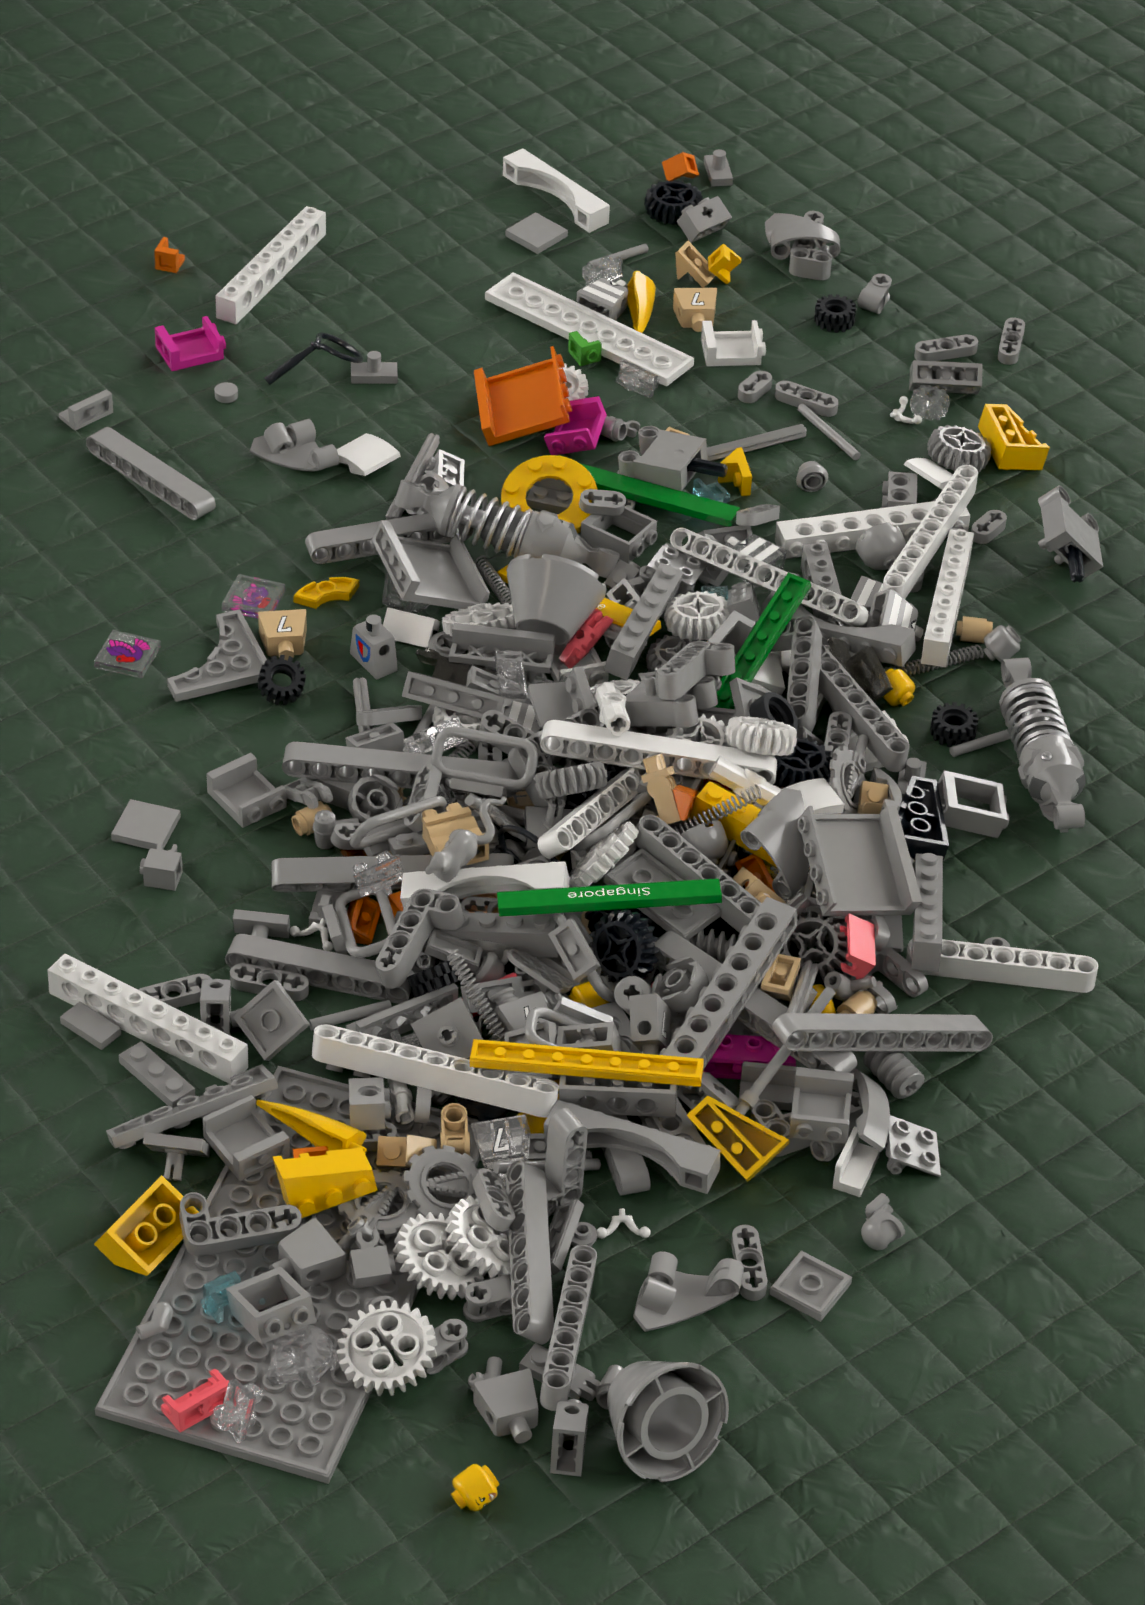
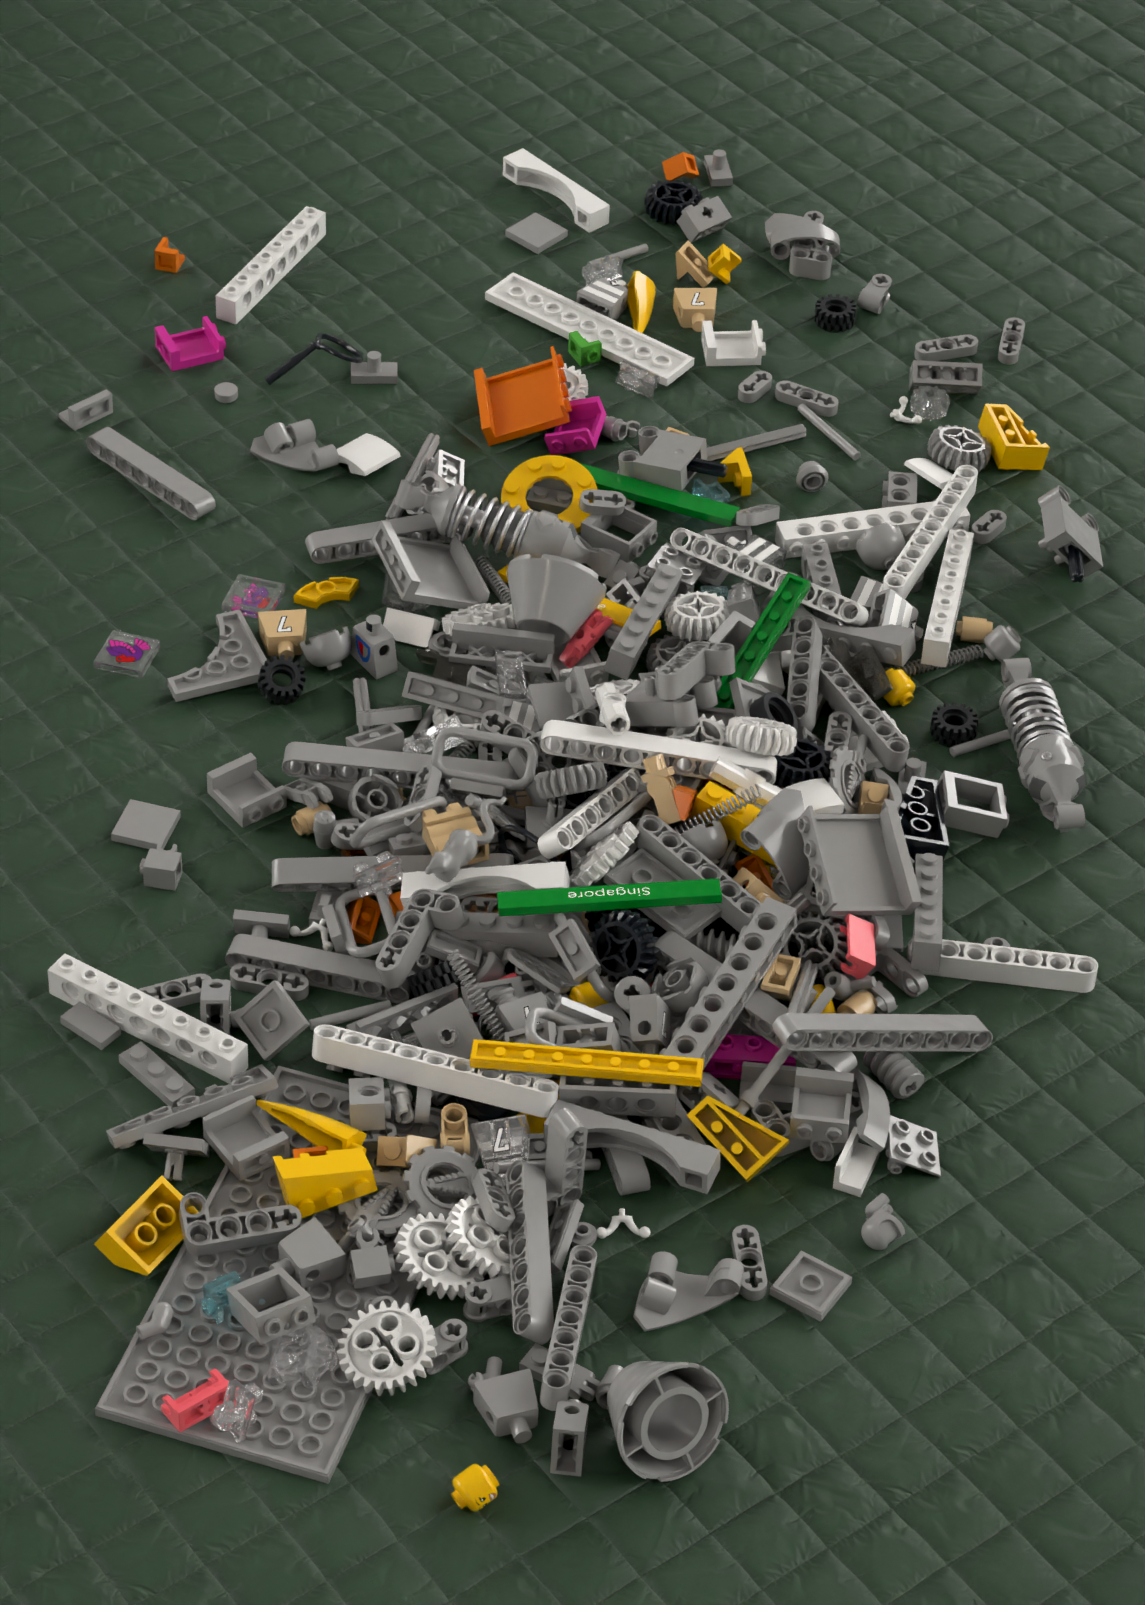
(328, 648): none -> light grey cylinder

